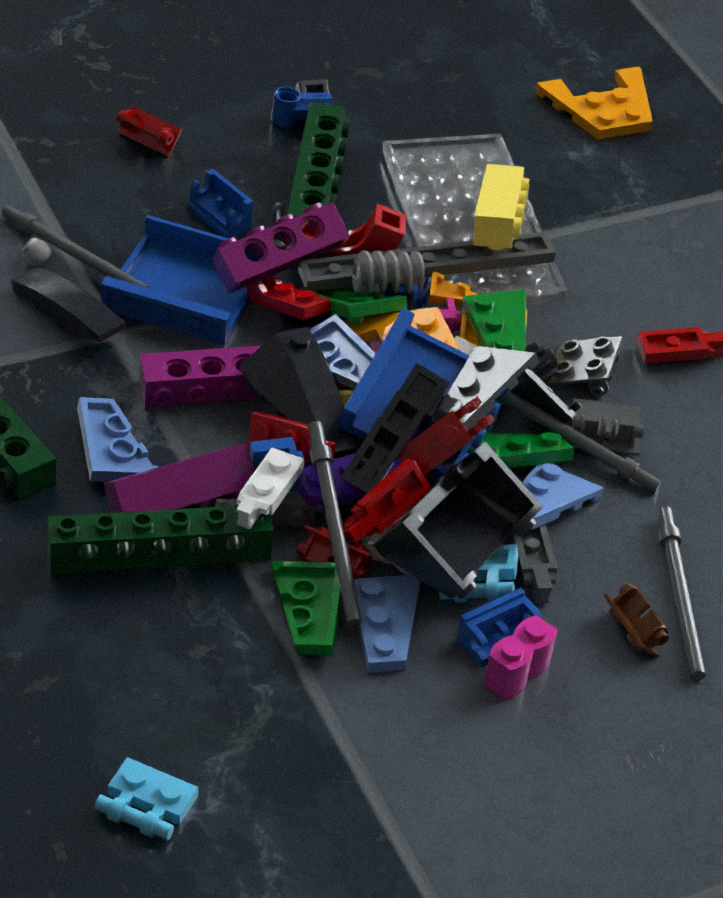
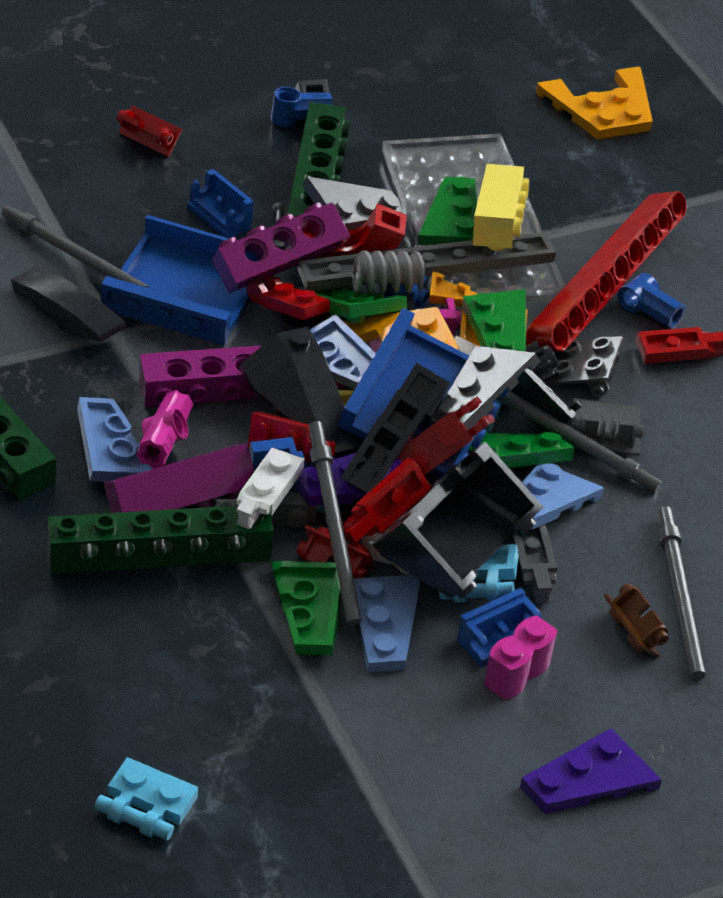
(36, 252): light grey hinge -> none
(164, 429): none -> dark pink piece
(352, 201): none -> wing
(451, 213): none -> green wing
(589, 772): none -> dark purple wing
(607, 271): none -> red beam
(645, 295): none -> blue piece

